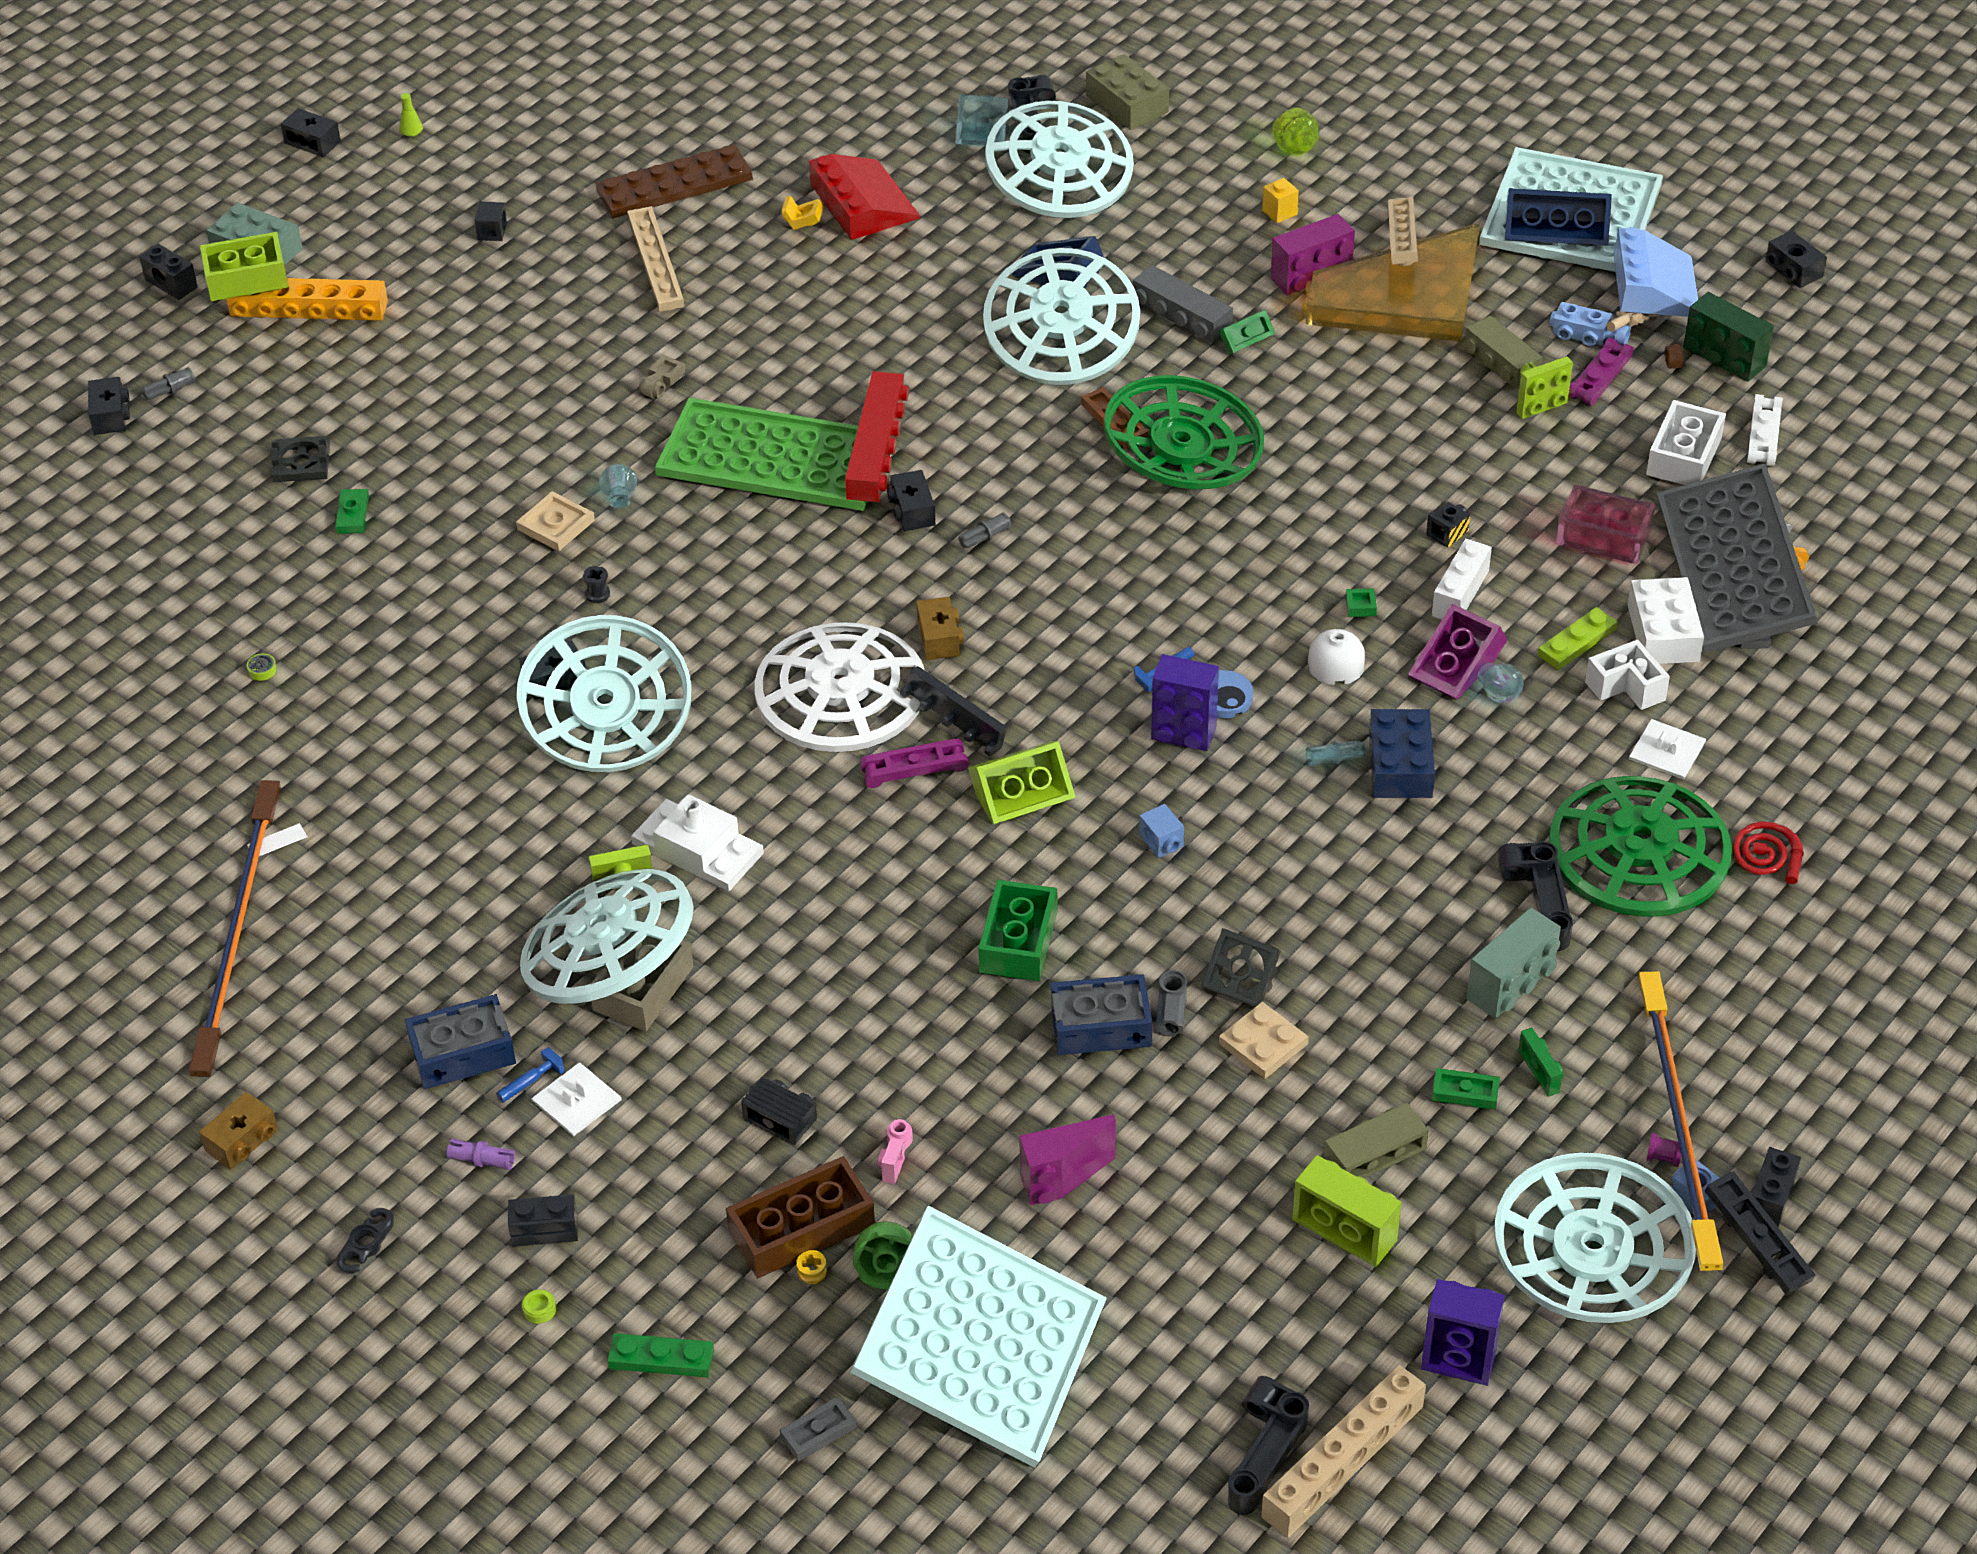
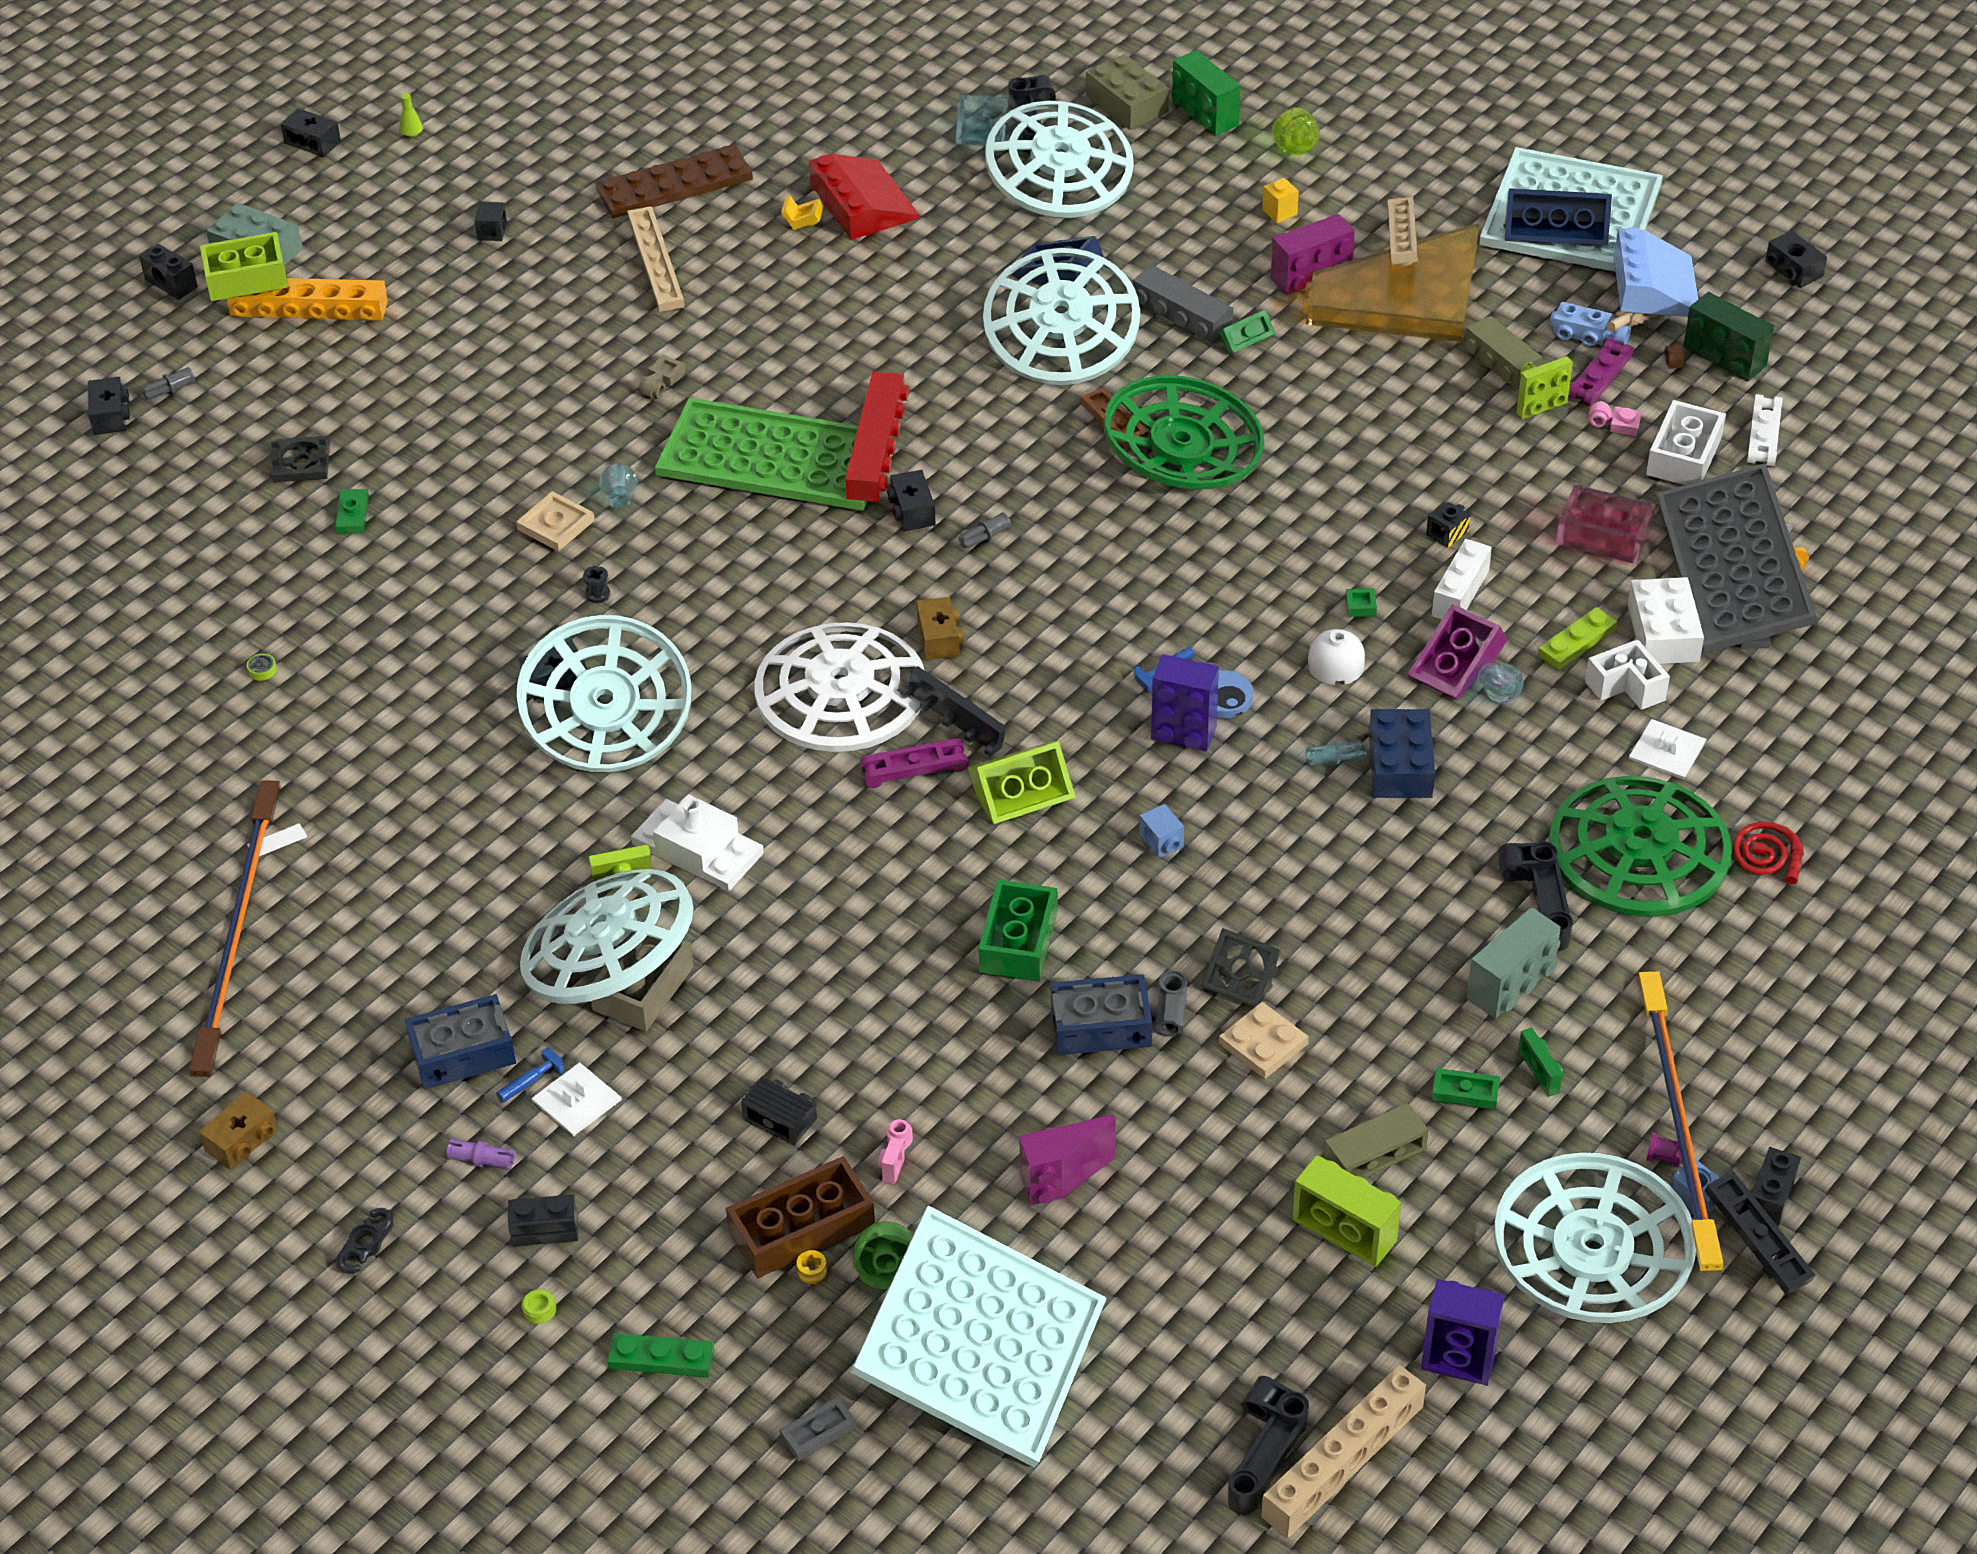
(1206, 92): none -> green brick
(1621, 420): none -> bright pink plate

